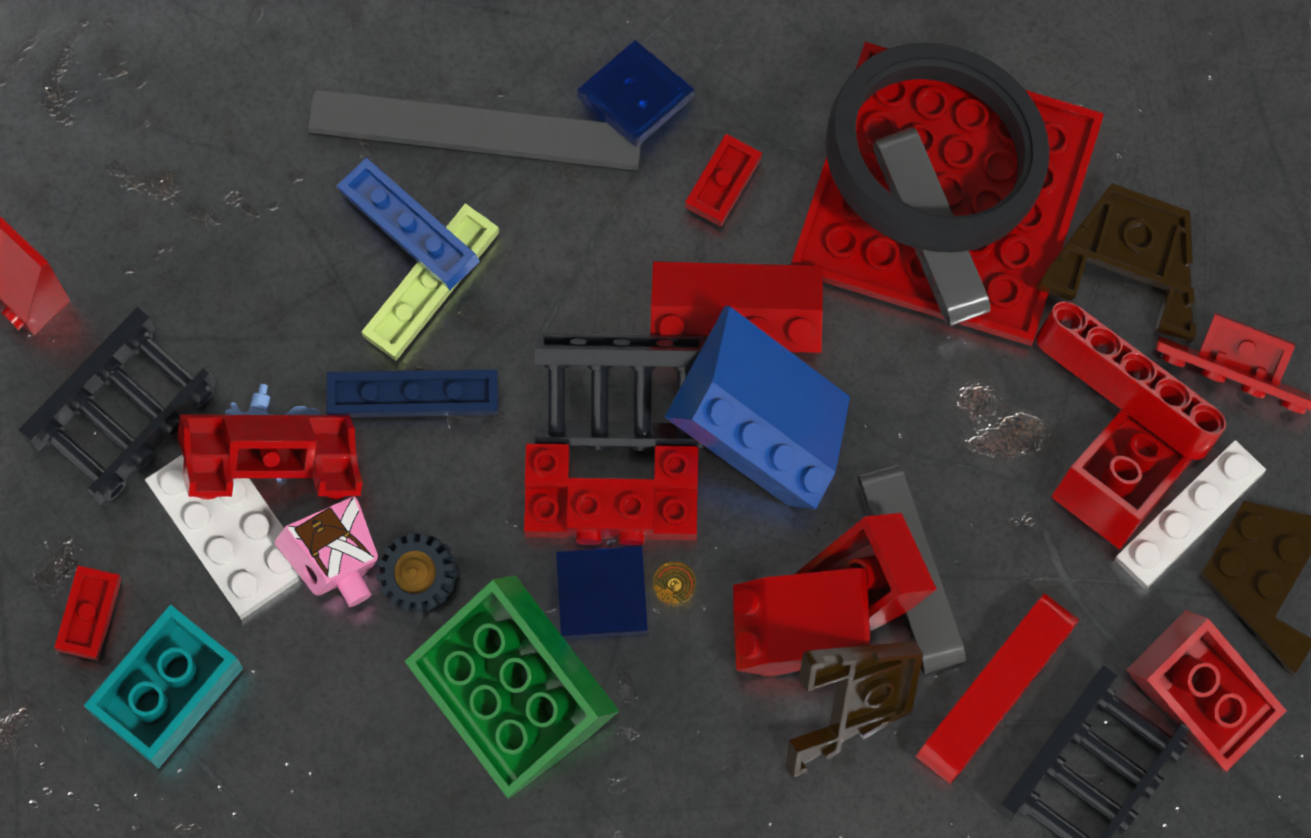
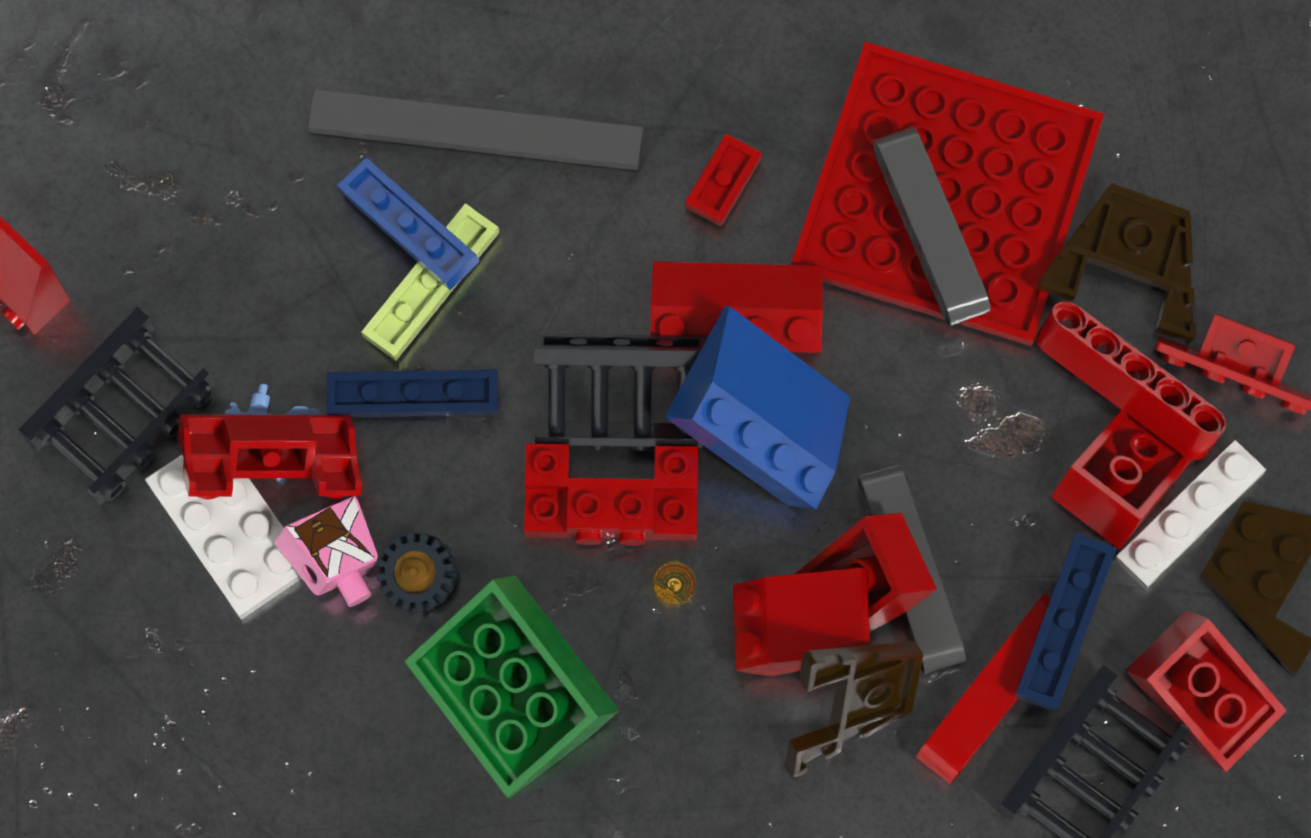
(88, 613): red plate -> none
(164, 686): teal brick -> none
(601, 592): clear blue tile -> none
(635, 93): clear blue tile -> none
(972, 74): black tyre -> none
(1065, 622): none -> dark blue plate

